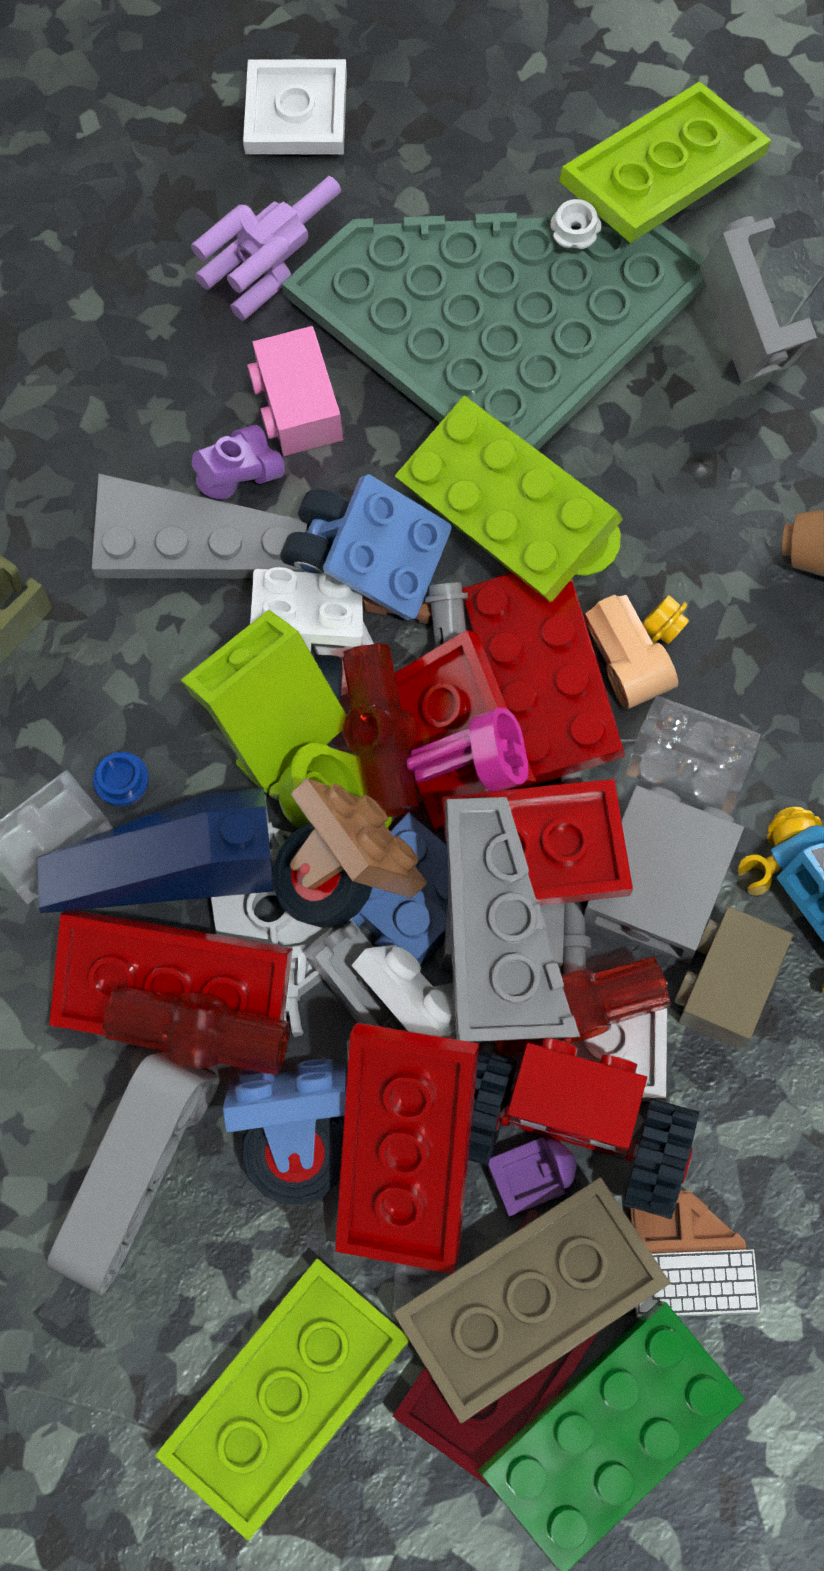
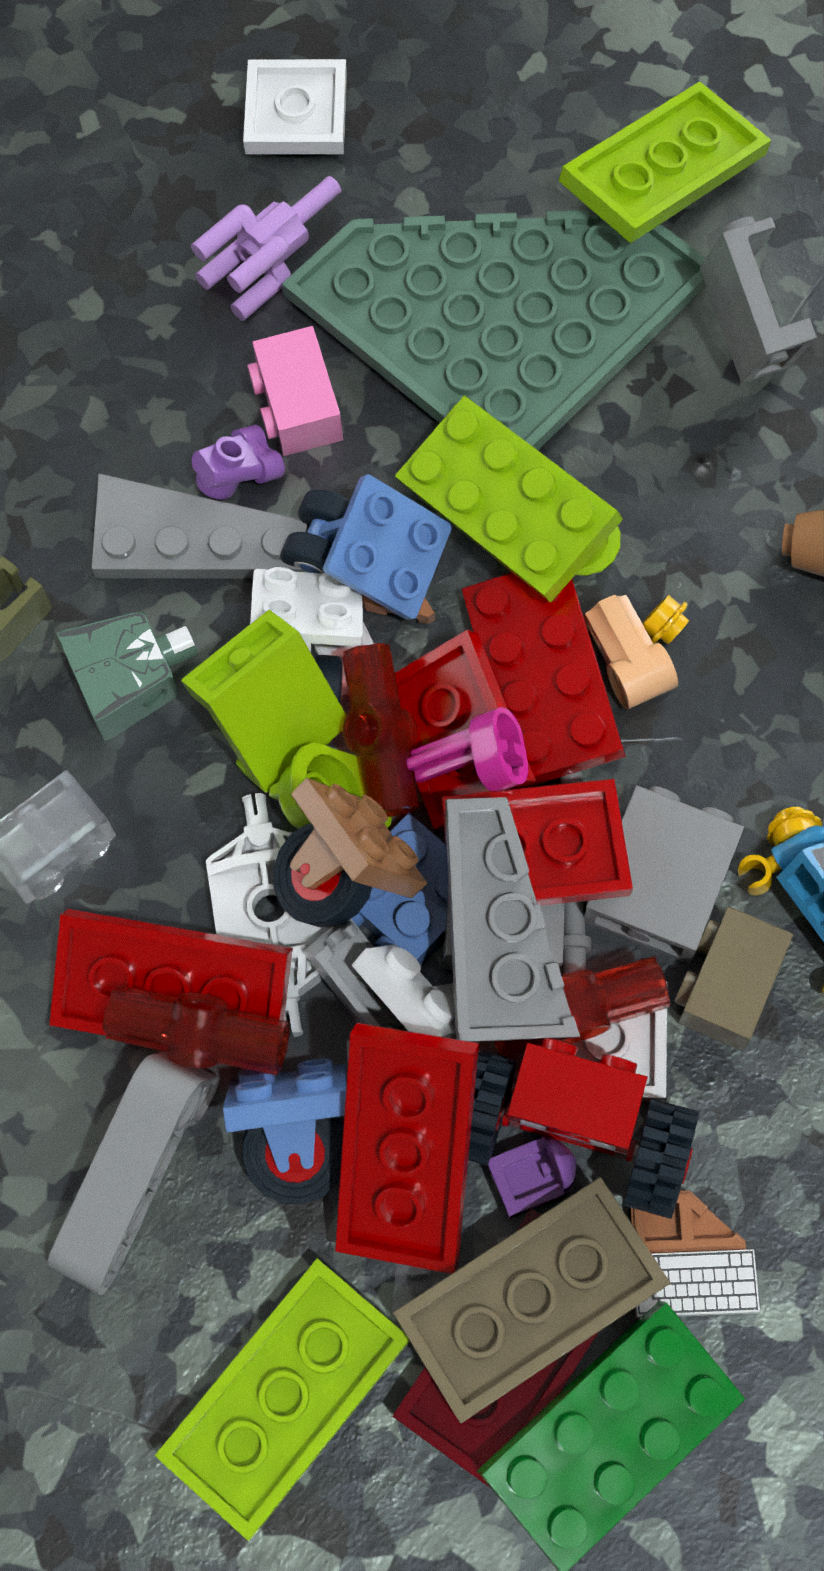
(121, 779): blue plate -> none
(125, 668): none -> sand green torso
(179, 853): dark blue wedge -> none
(447, 611): light grey pin -> none
(579, 214): white plate -> none
(693, 754): clear brick -> none

